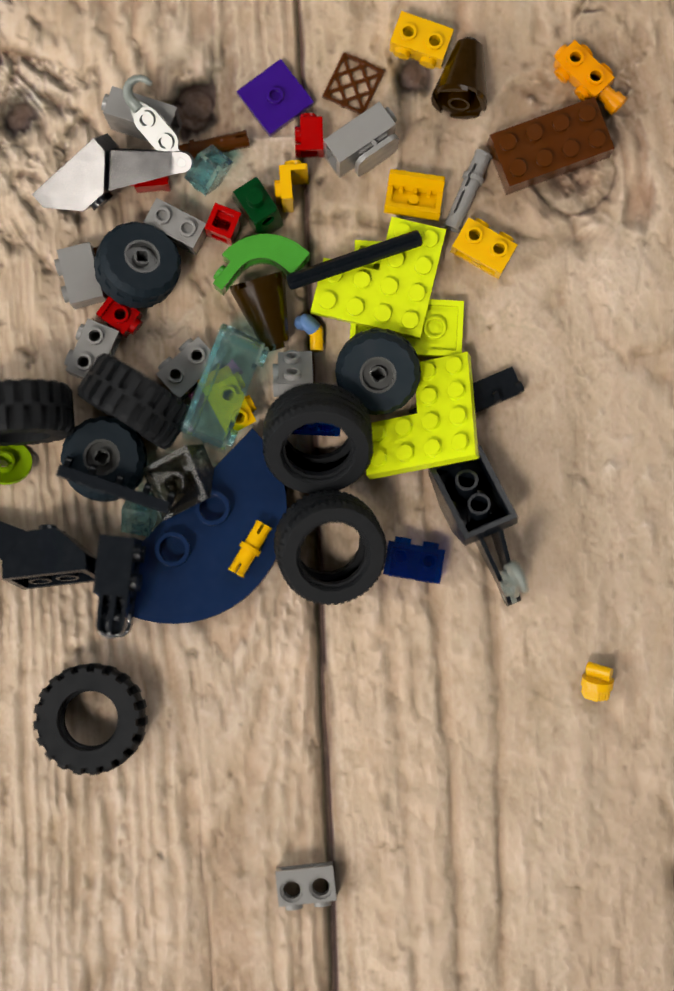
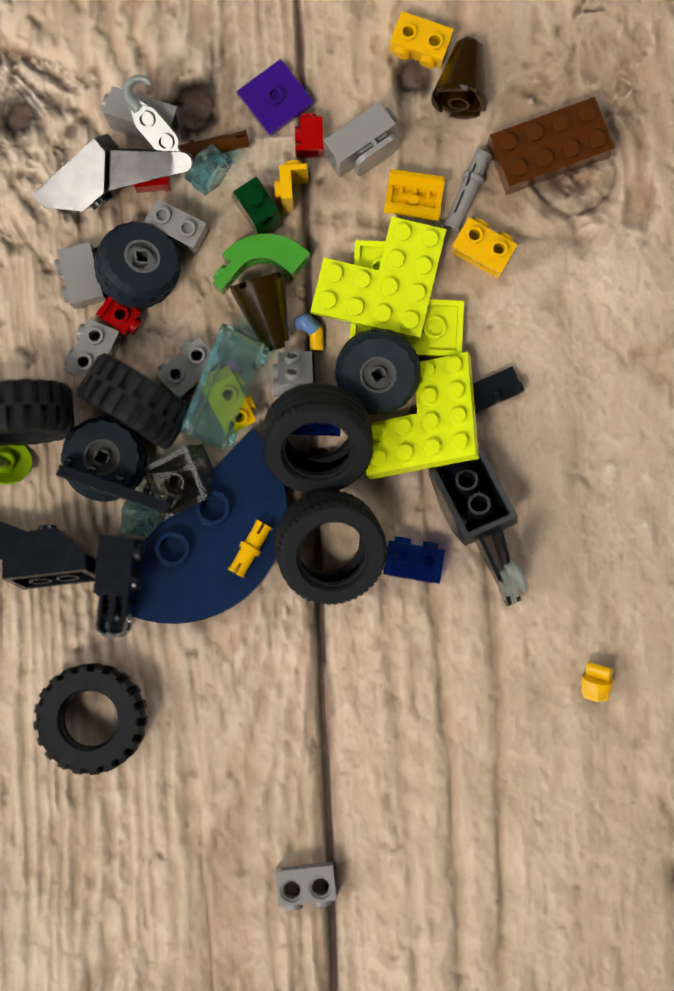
(223, 224): red brick -> none
(354, 260): black axle -> none
(362, 64): reddish brown window -> none
(579, 76): light orange brick -> none

